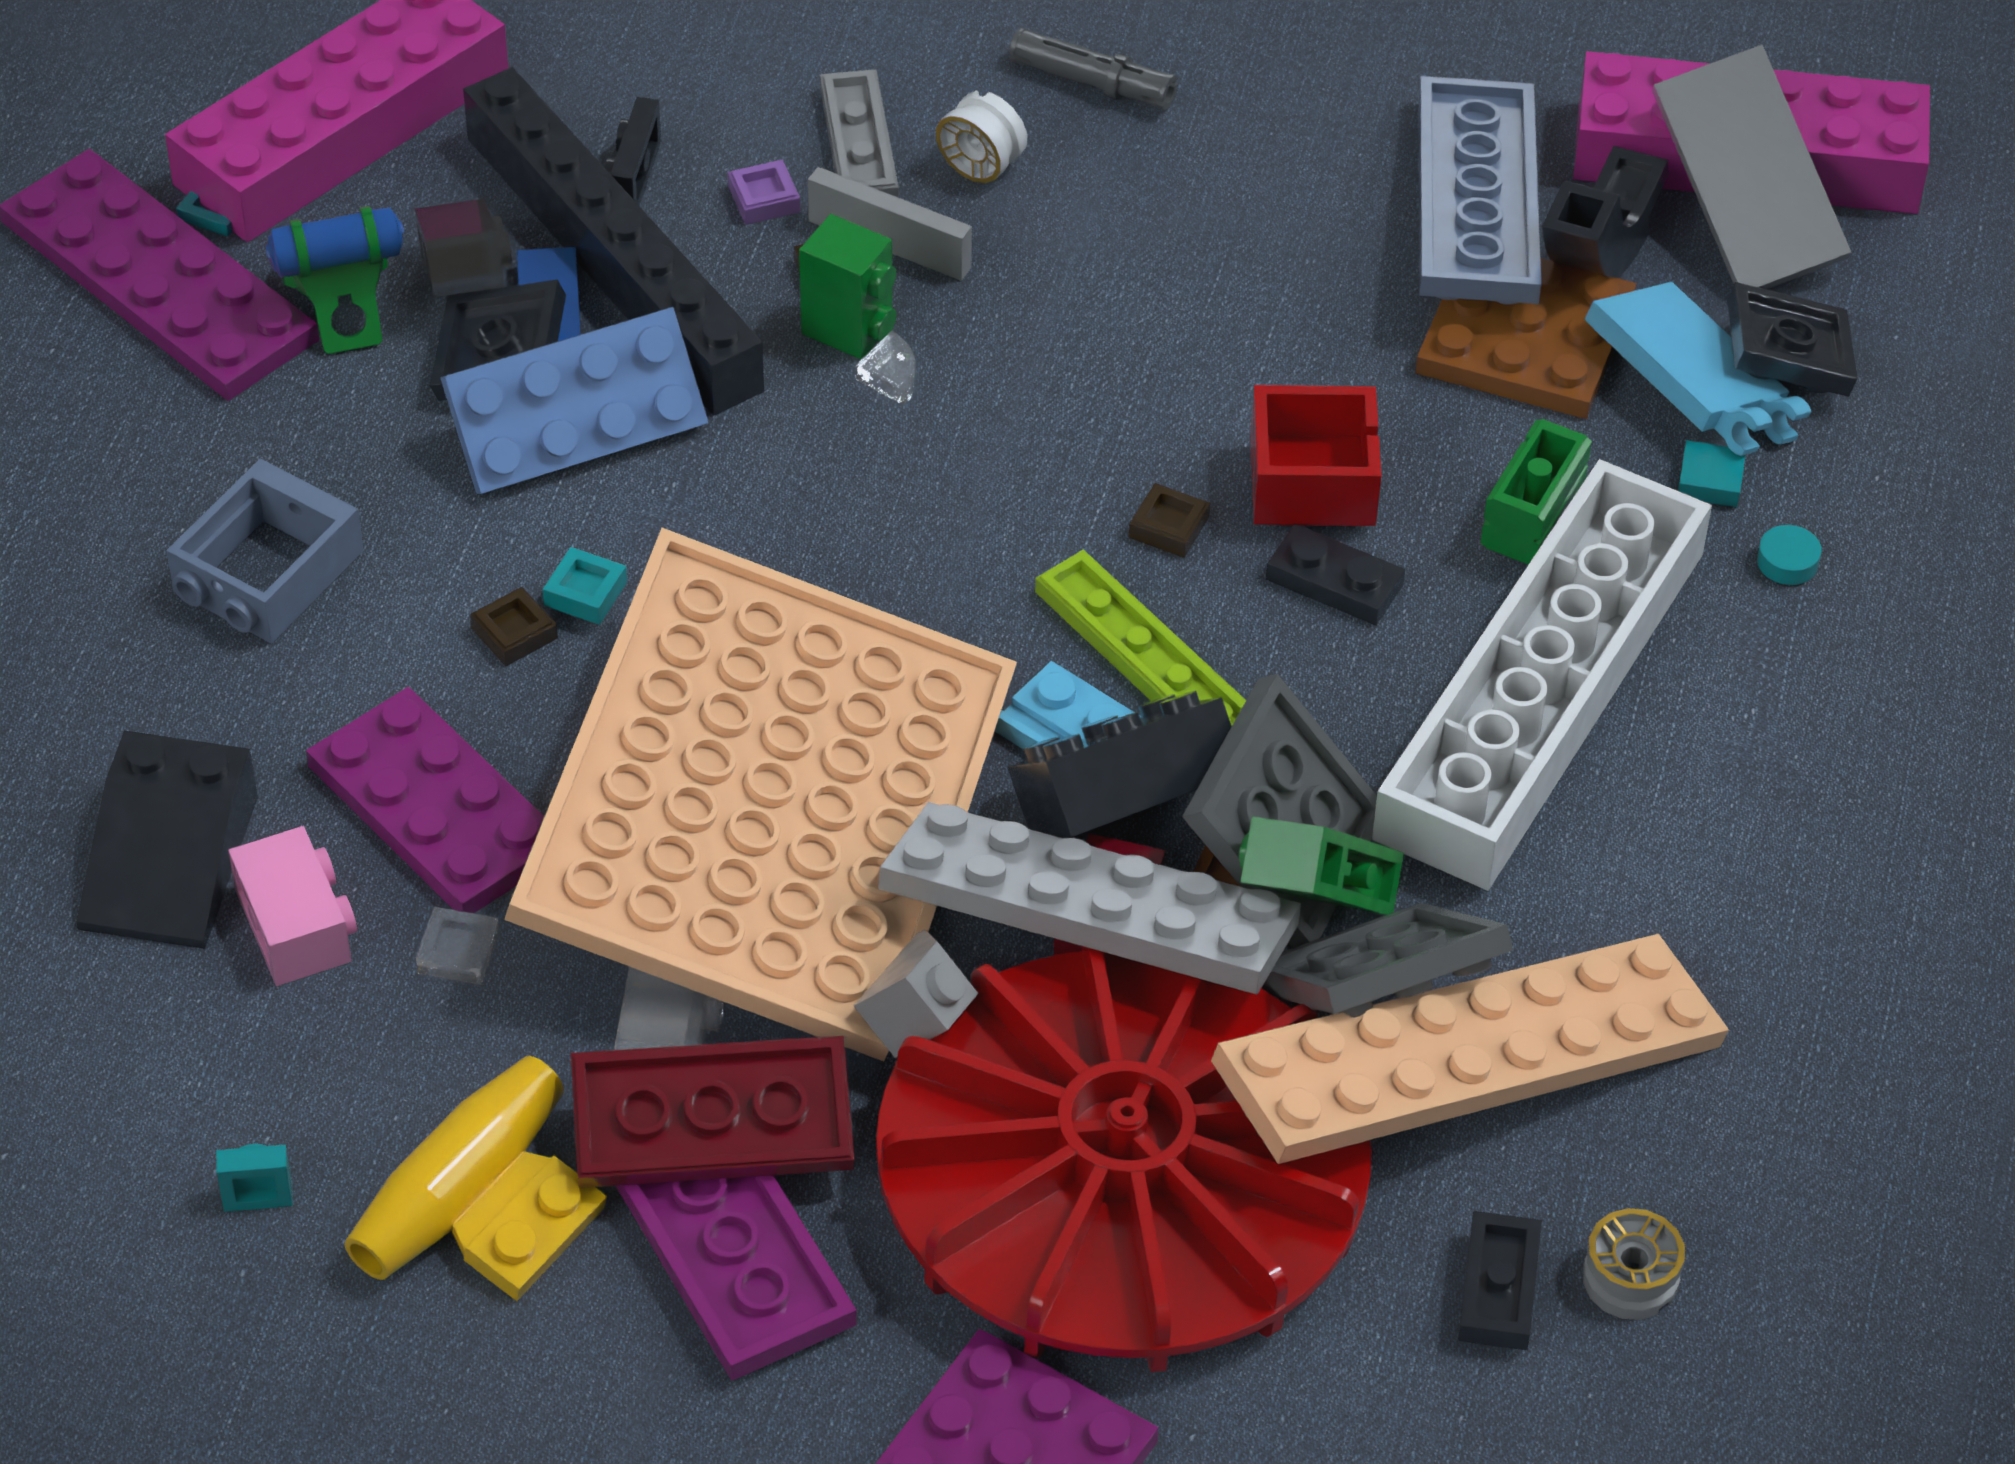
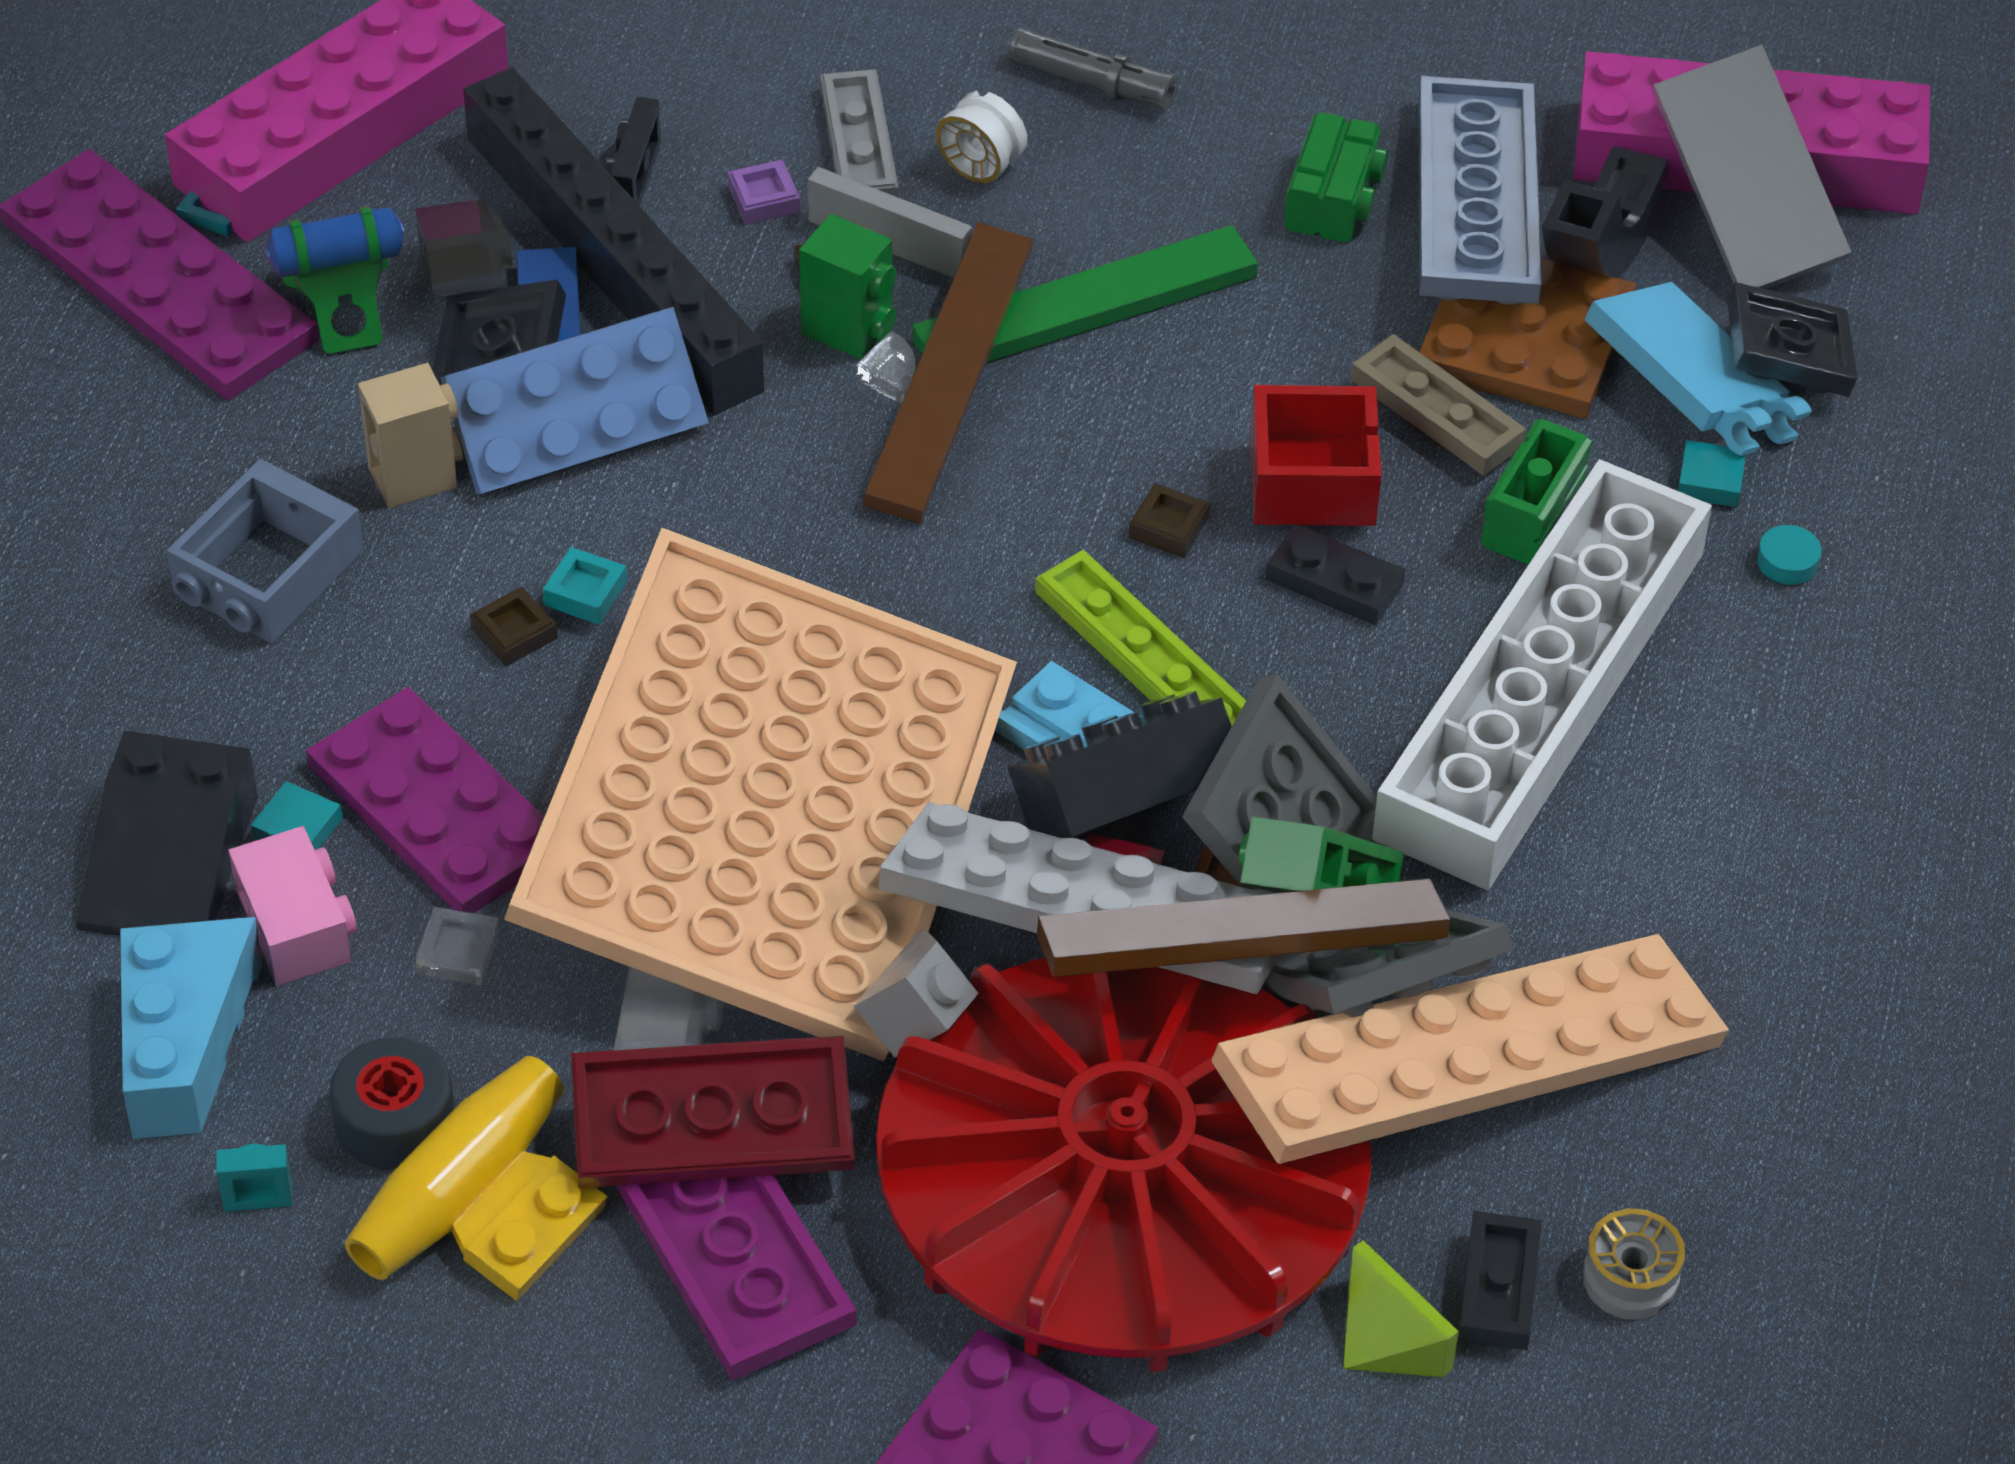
(179, 1012): none -> medium azure wedge
(296, 808): none -> teal tile
(389, 1099): none -> black wheel
(410, 434): none -> tan brick
(948, 373): none -> reddish brown tile
(1117, 291): none -> green tile
(1242, 927): none -> tile
(1334, 177): none -> green brick
(1391, 1323): none -> lime slope
(1439, 404): none -> dark tan plate

